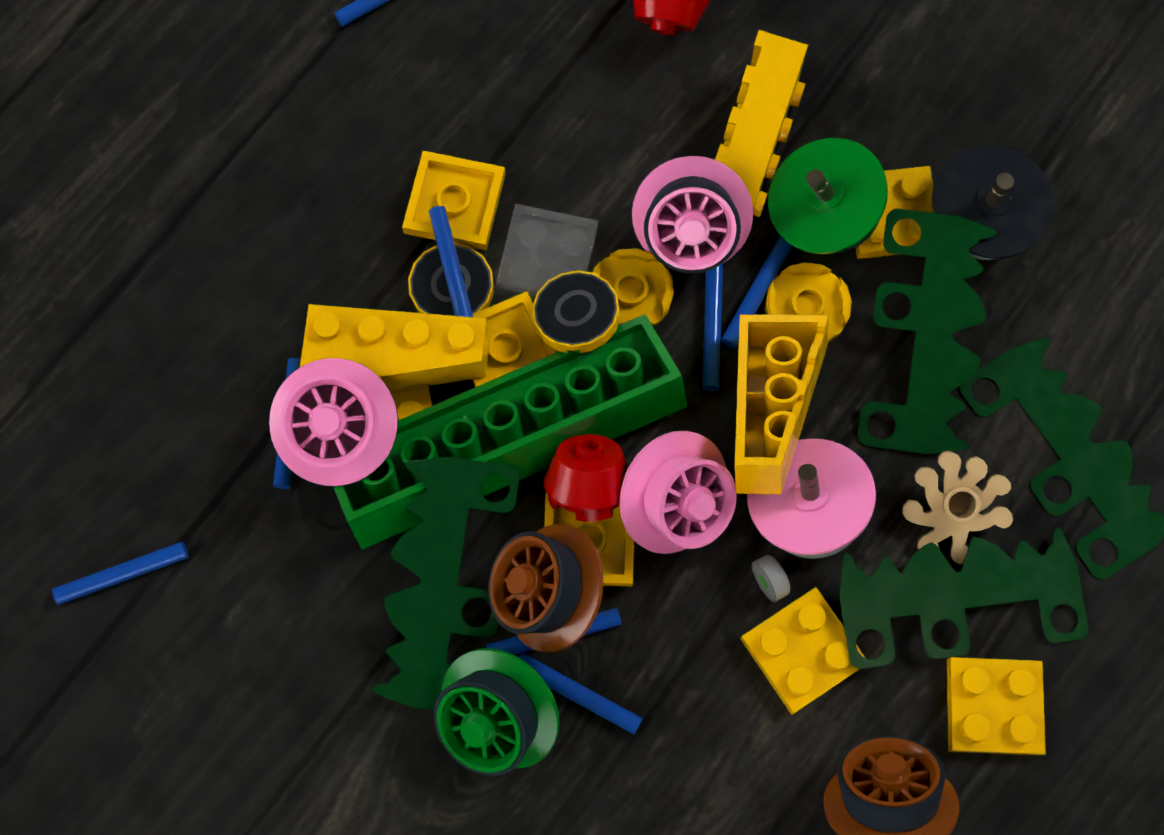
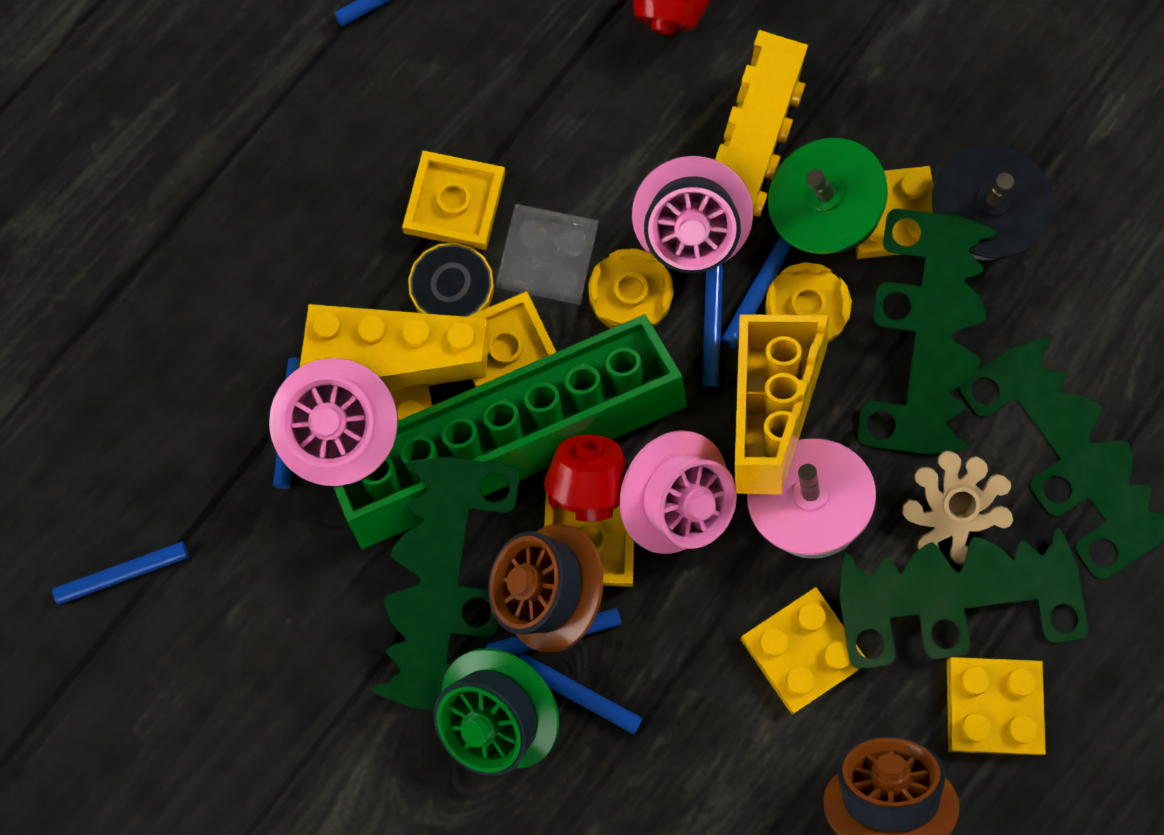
(450, 261): blue bar -> none
(576, 312): black tile -> none
(771, 578): light grey tile -> none

